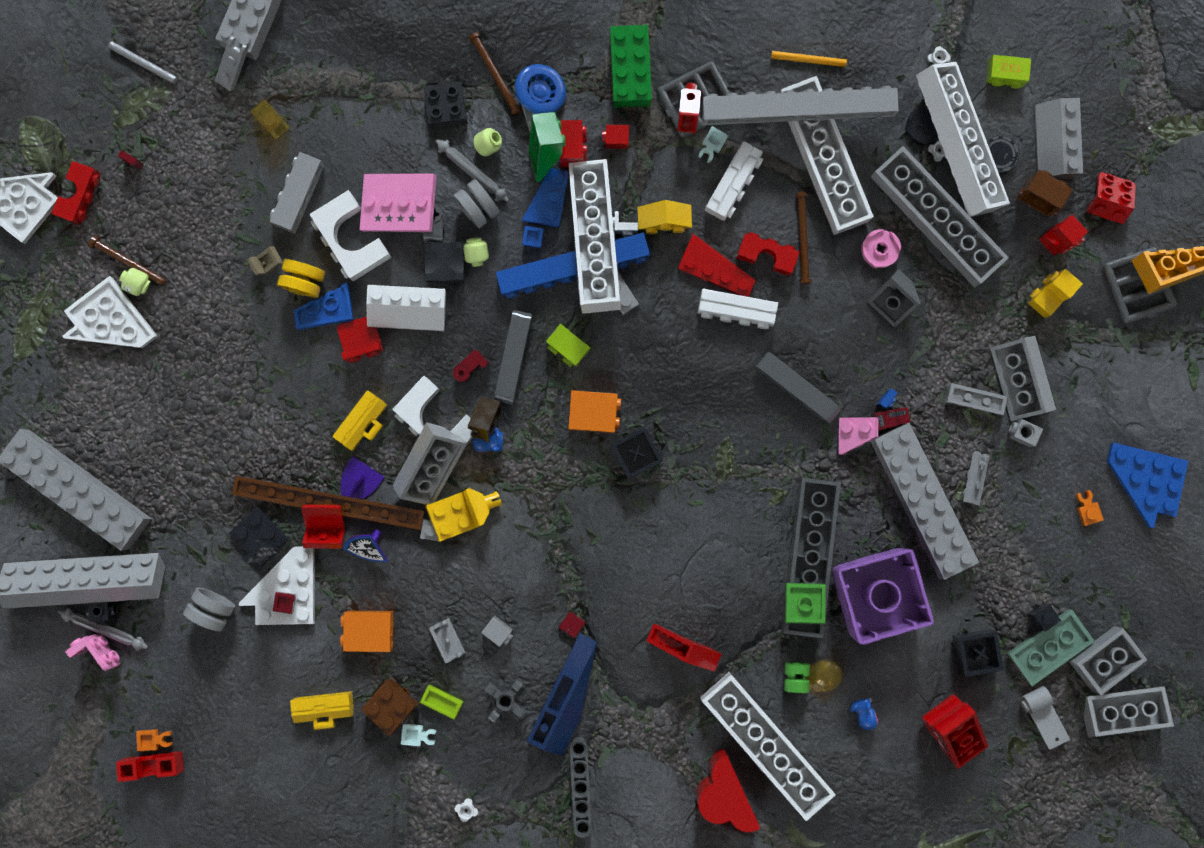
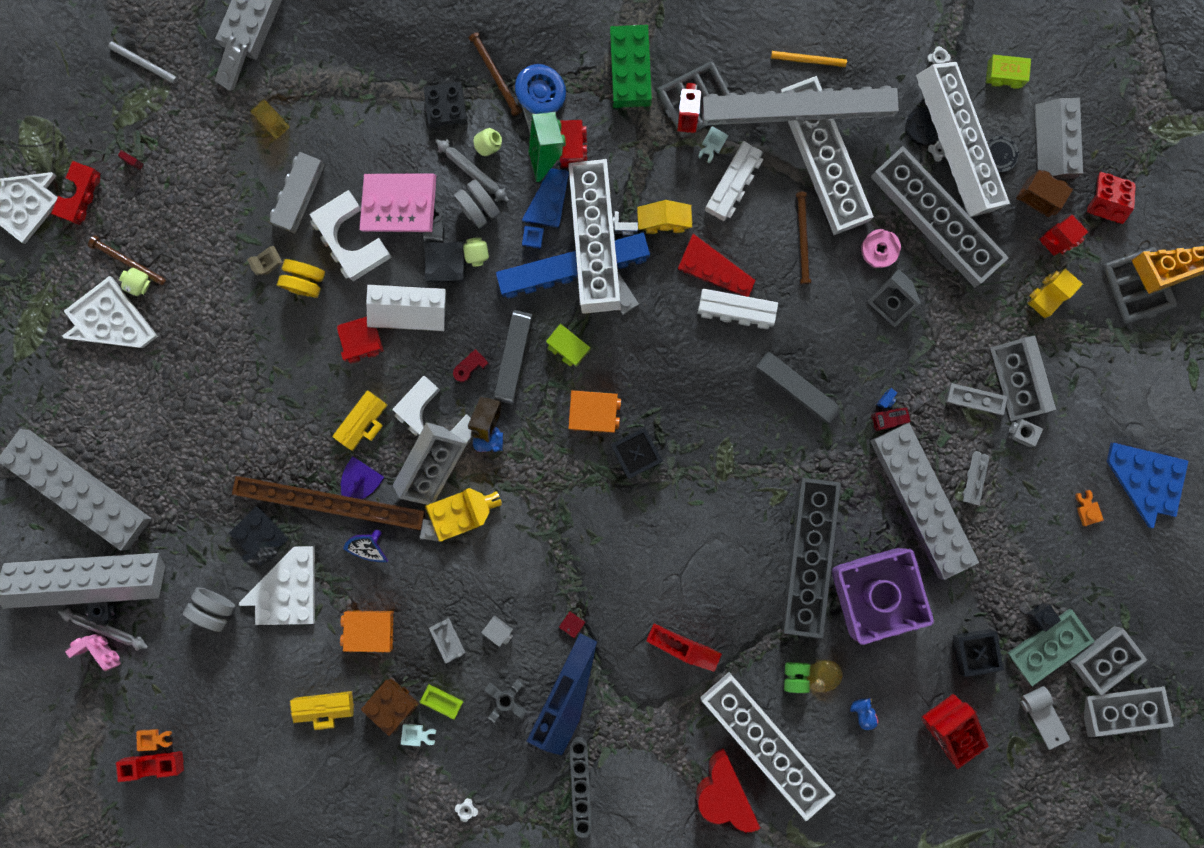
(284, 602): dark red tile -> none
(323, 526): red bracket -> none
(329, 309): blue wing -> none
(616, 136): red brick -> none
(784, 256): red arch -> none
(805, 603): bright green tile -> none
(856, 432): bright pink wing -> none

